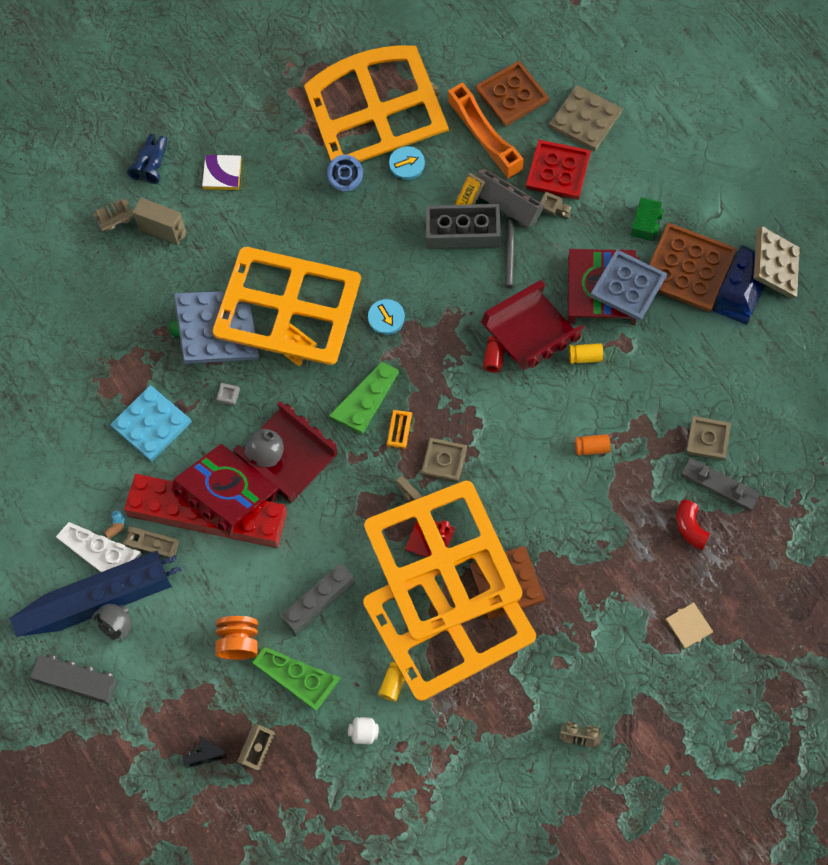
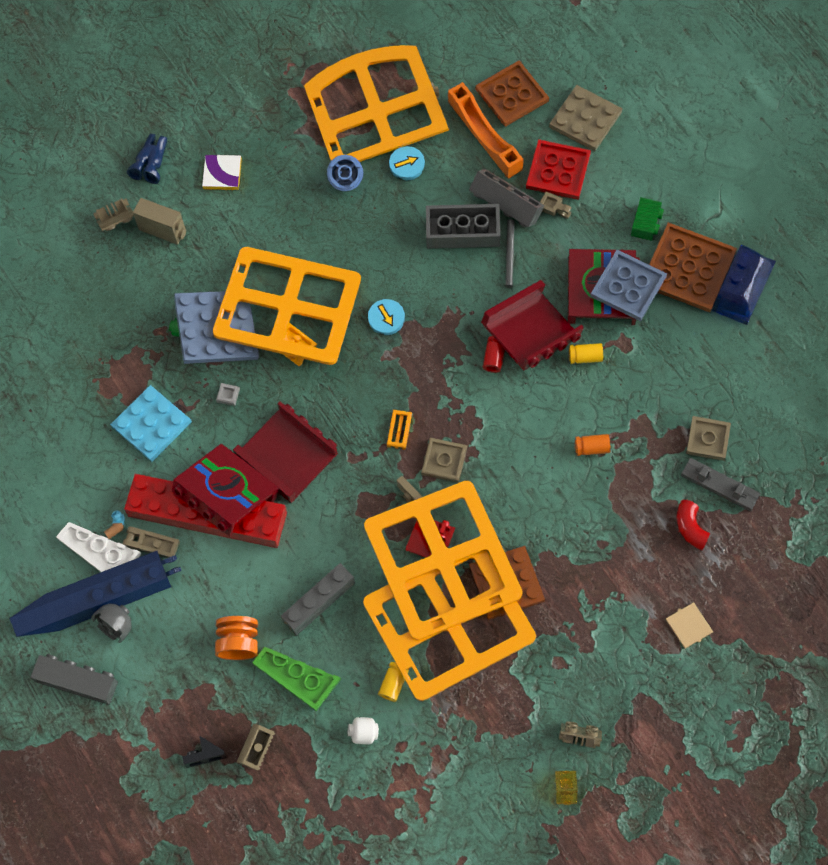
(264, 447): dark grey cylinder -> none
(364, 401): bright green wing -> none
(470, 190): tile -> none
(566, 787): none -> clear yellow bracket
(776, 262): plate -> none

